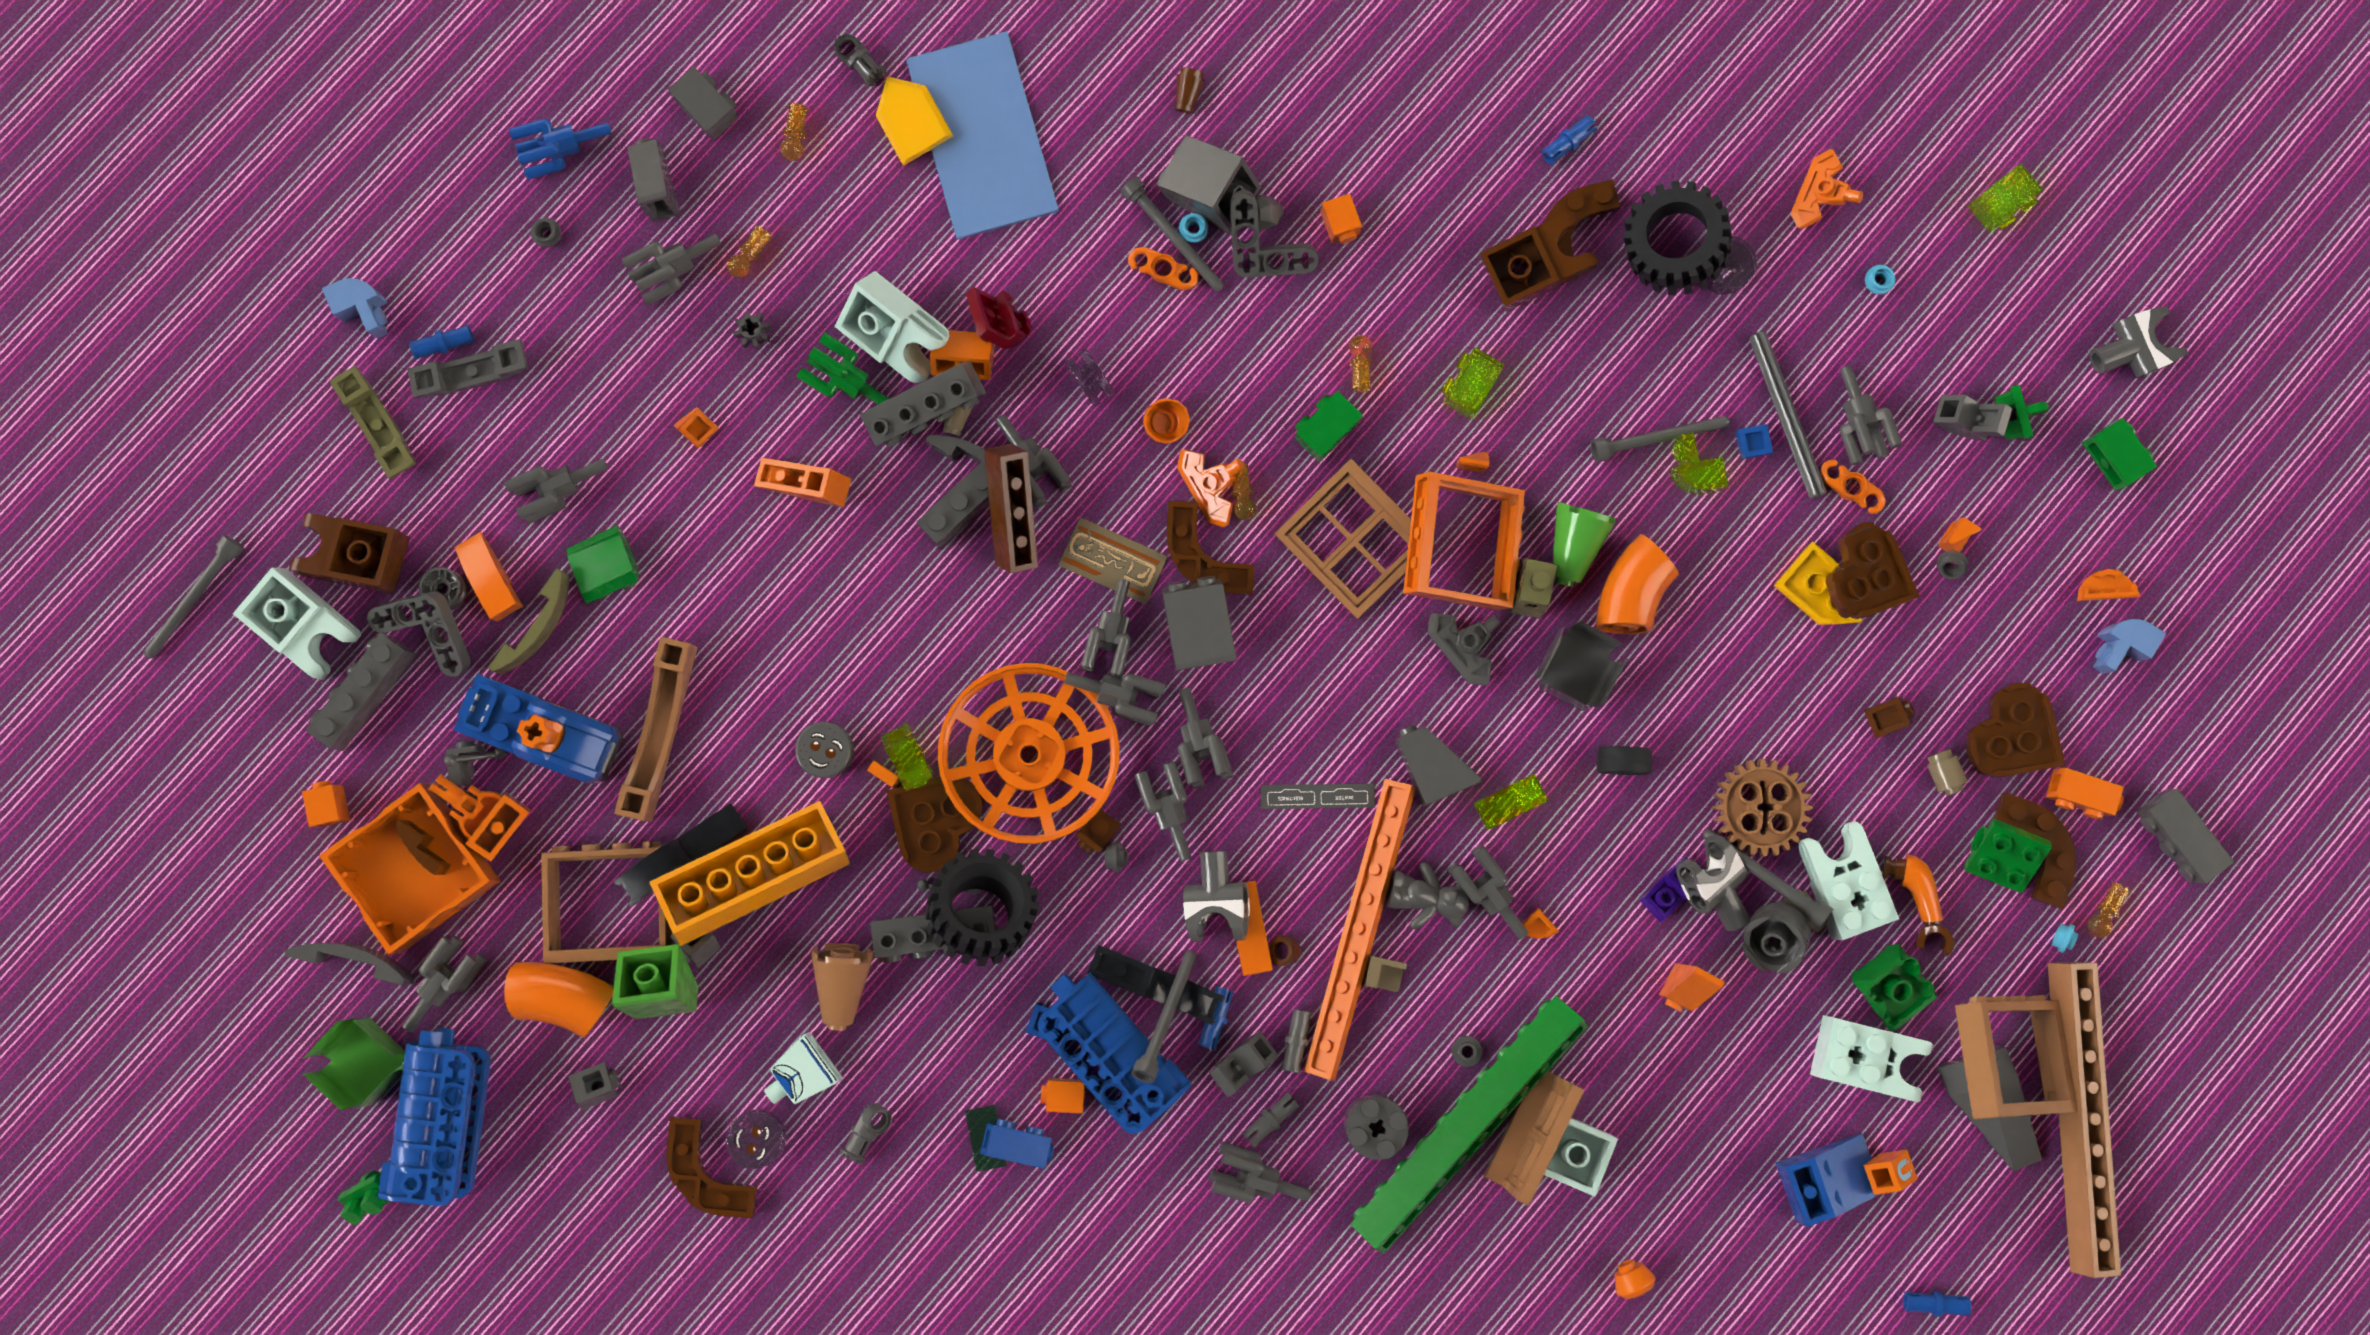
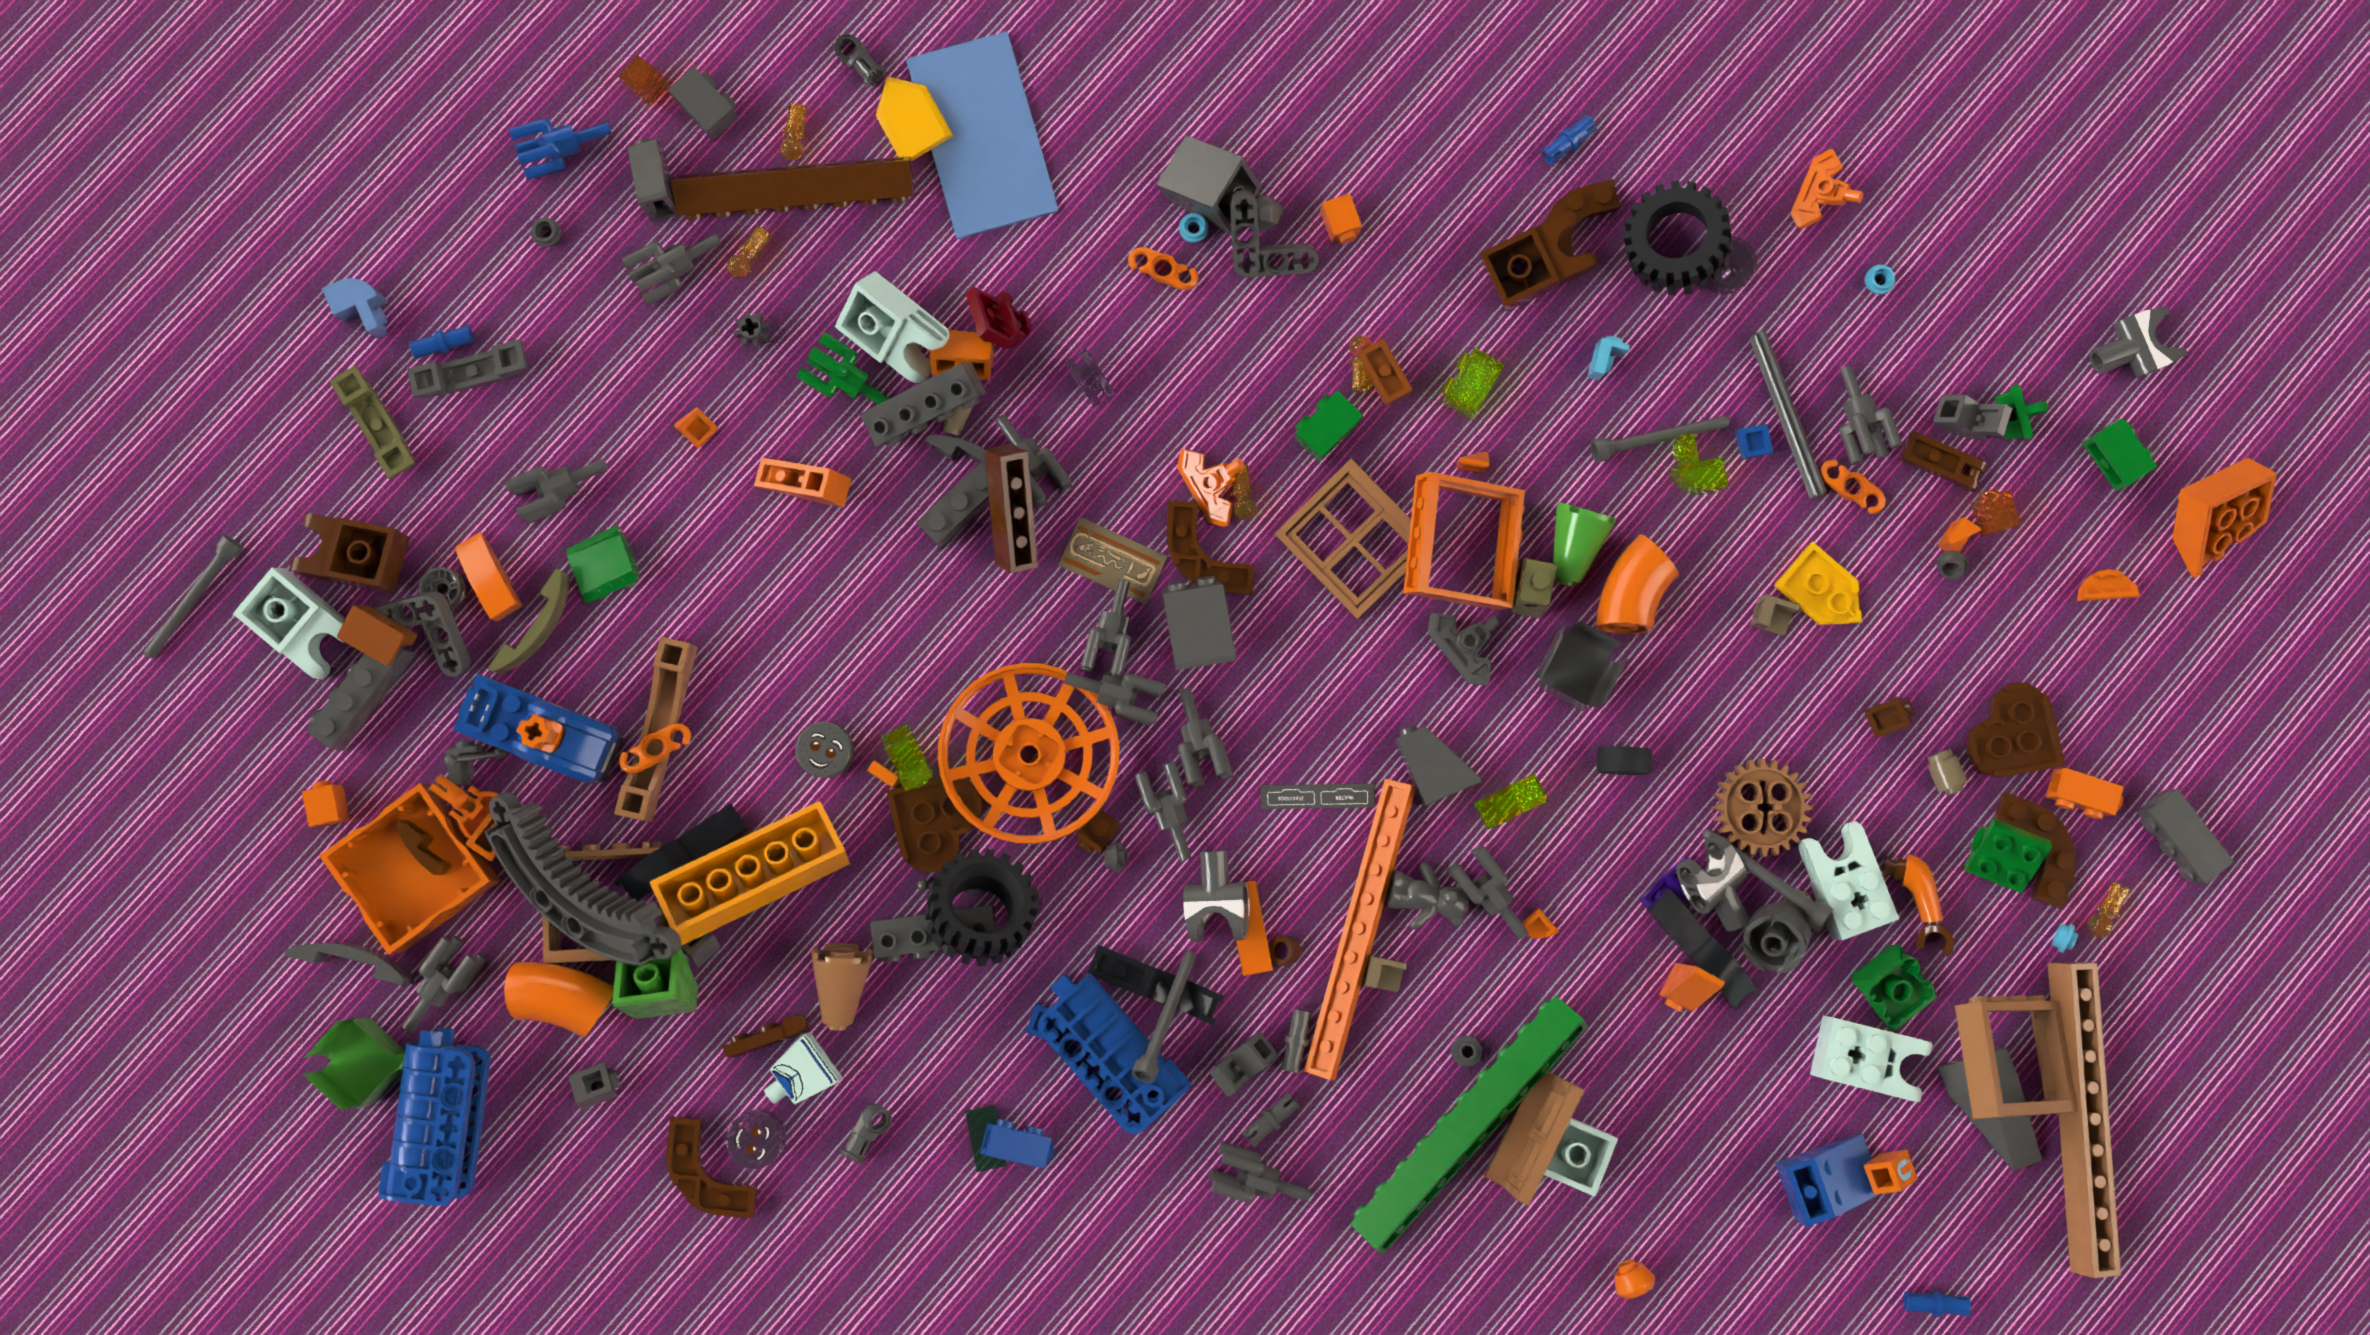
(358, 1205): green hips -> none
(374, 634): none -> dark orange panel
(566, 897): none -> dark grey gear
(643, 80): none -> clear orange brick
(647, 760): none -> orange piece
(768, 1035): none -> reddish brown hinge
(793, 186): none -> reddish brown brick
(1063, 1095): orange brick -> none
(1135, 192): dark grey piece -> none
(1166, 420): orange hair -> none
(1188, 87): reddish brown cone -> none
(1211, 1033): blue pin -> none
(1382, 1143): dark grey brick -> none
(1384, 372): none -> dark orange panel
(1601, 359): none -> medium azure bracket
(1701, 947): none -> black piece
(1773, 614): none -> dark tan panel
(1871, 573): reddish brown plate -> none
(1942, 461): none -> reddish brown plate
(1995, 512): none -> clear orange brick
(2005, 197): clear neon green brick -> none
(2129, 637): medium blue brick -> none
(2221, 511): none -> orange wedge

